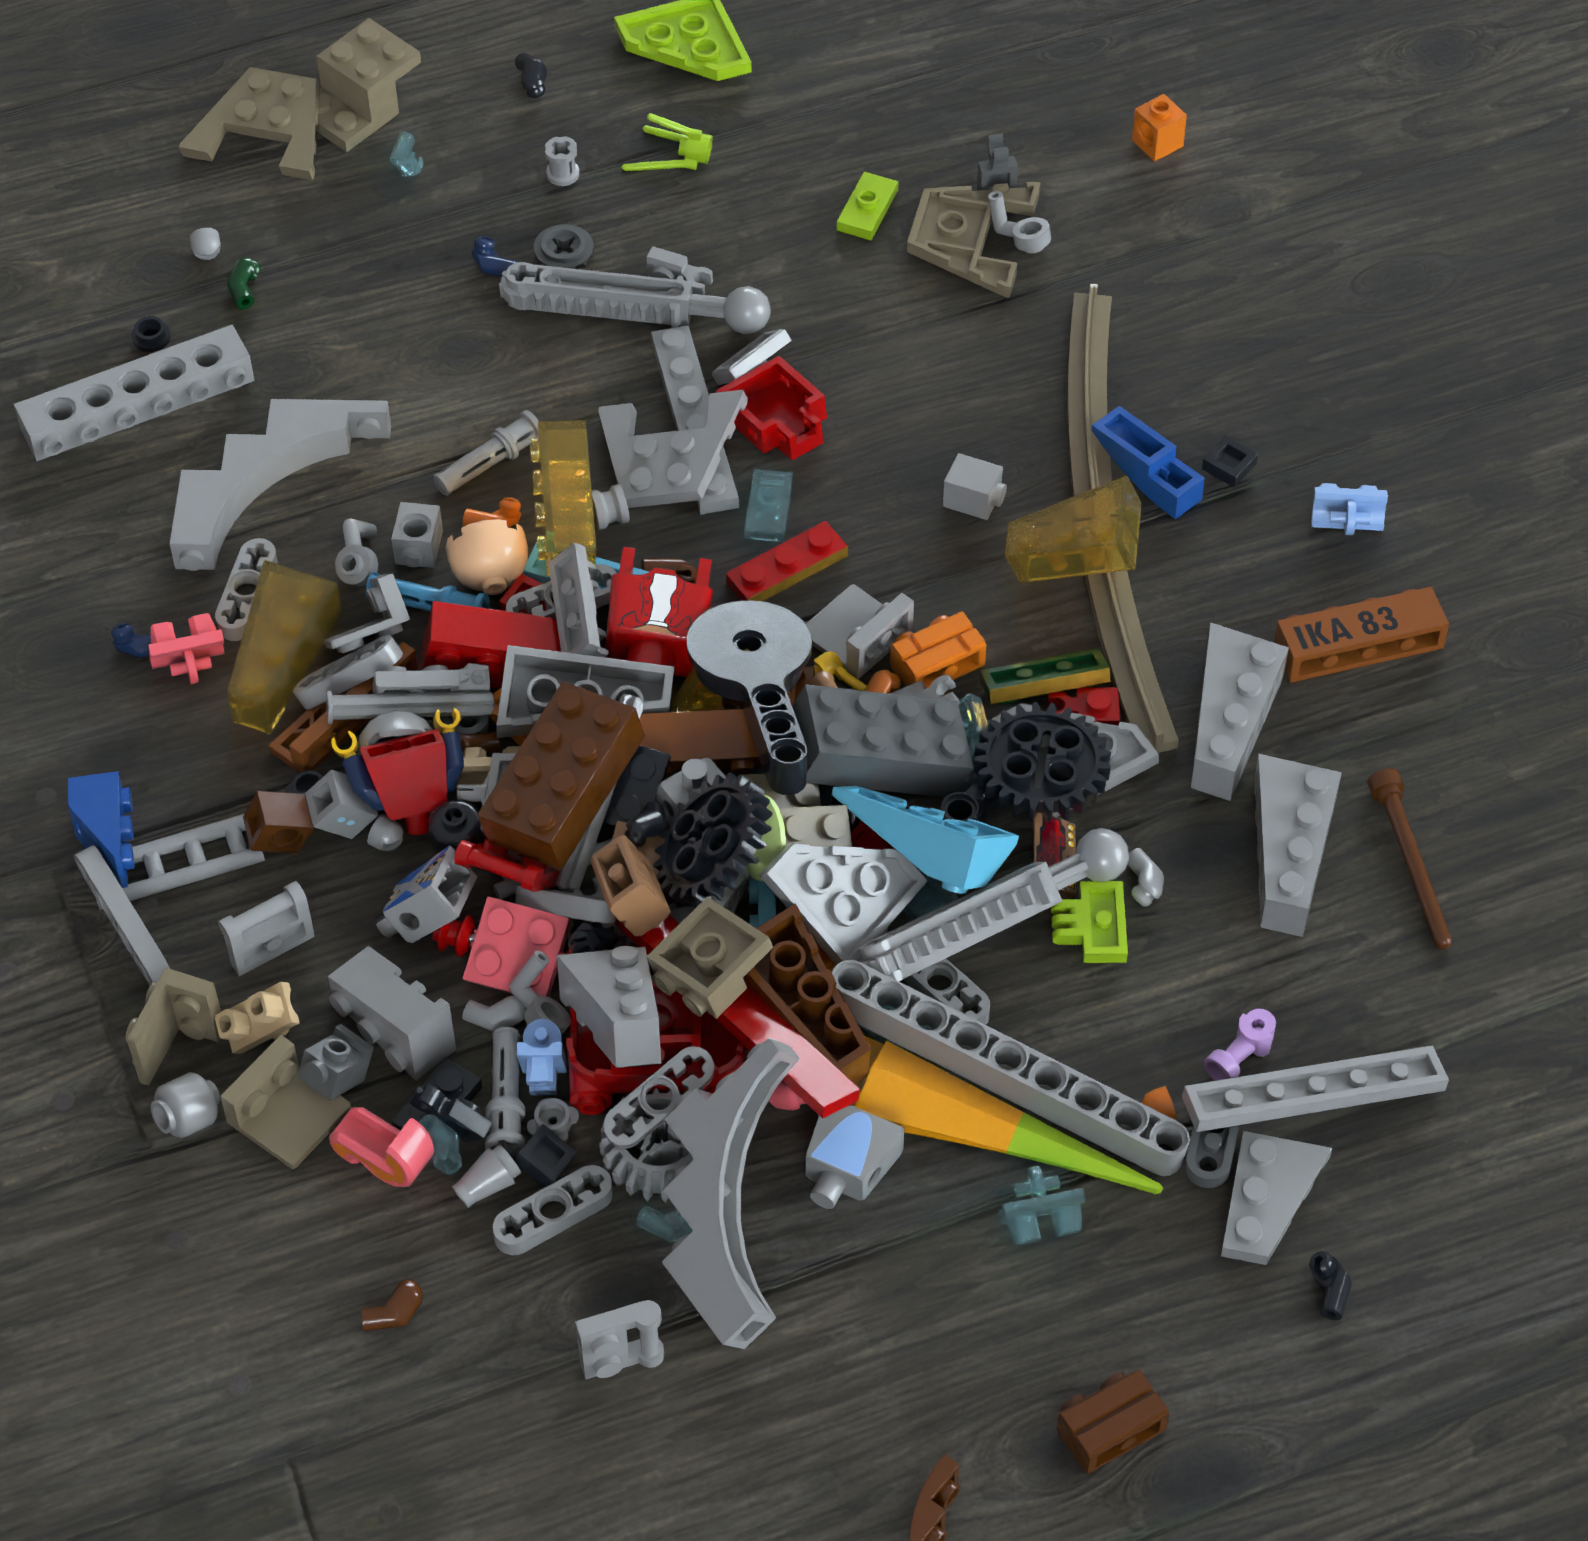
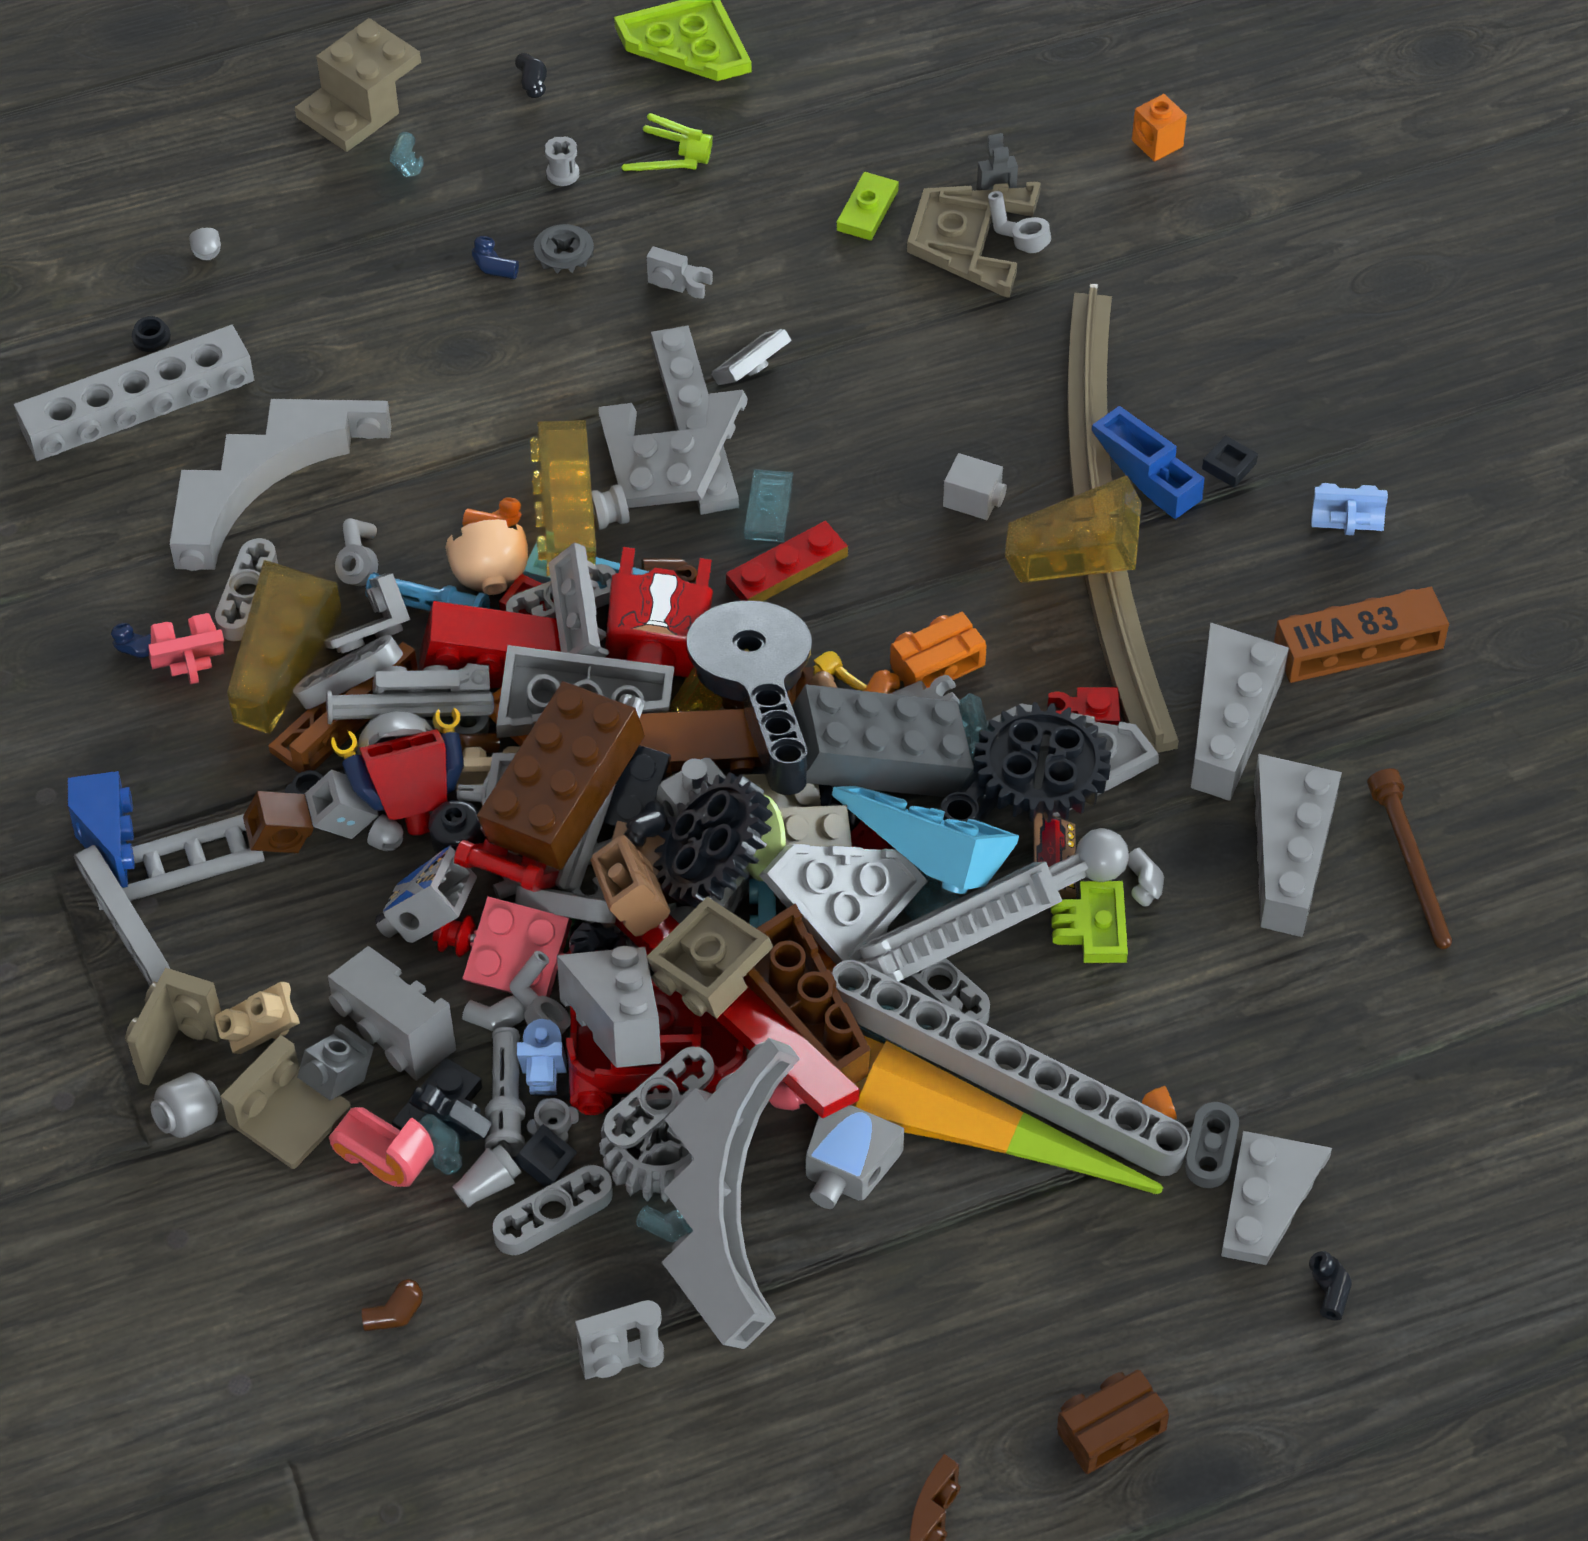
(242, 271): dark green arm -> none
(265, 107): dark tan wing -> none
(267, 929): light grey plate -> none
(417, 535): light grey brick -> none
(504, 444): light grey pin -> none
(628, 297): light grey gear -> none
(780, 409): red piece -> none
(860, 628): light grey bracket -> none
(1044, 676): dark green plate -> none
(1062, 1206): clear light blue hips -> none
(1253, 1036): lavender leg -> none
(1314, 1088): light grey plate -> none

